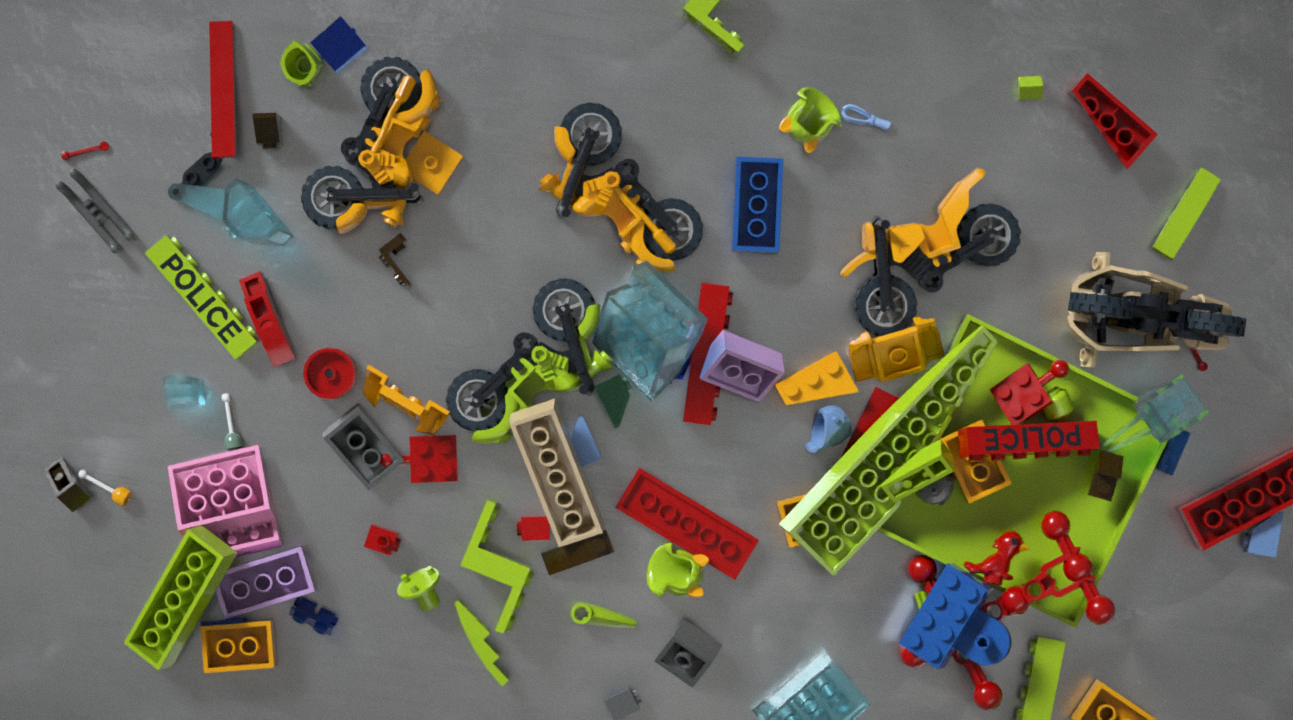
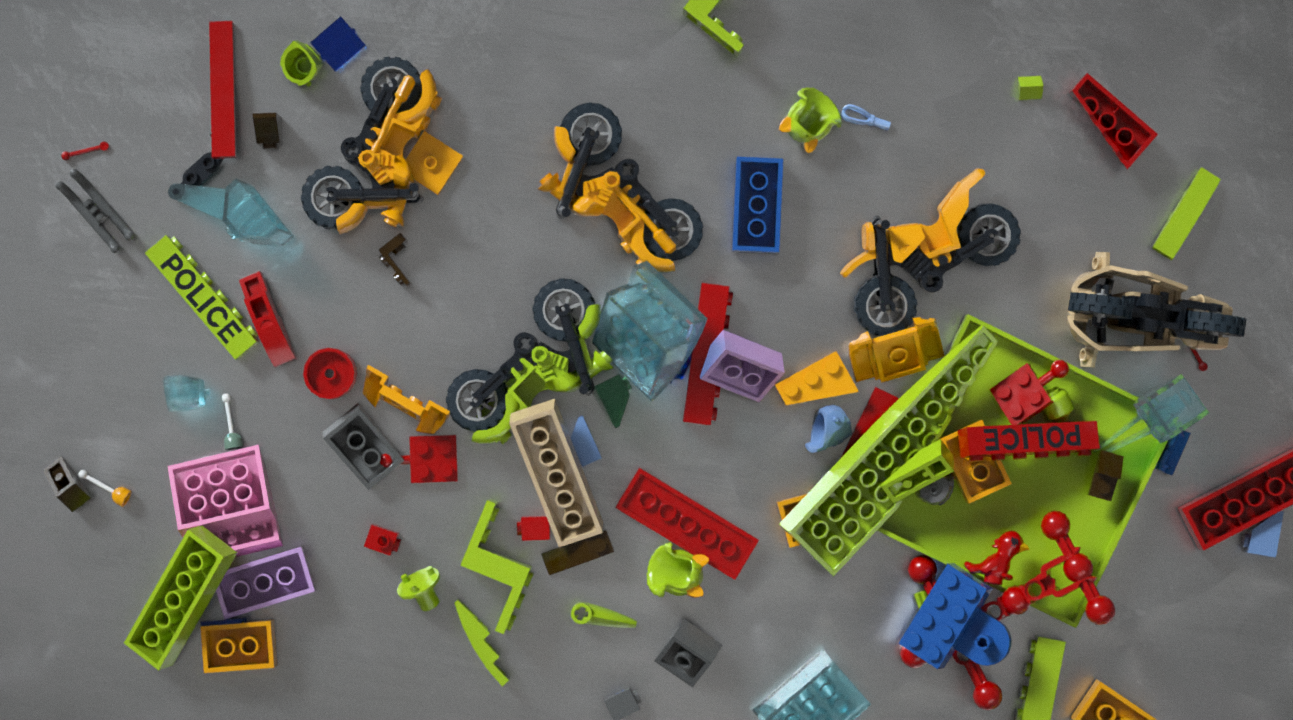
(320, 622): clear blue hinge -> none

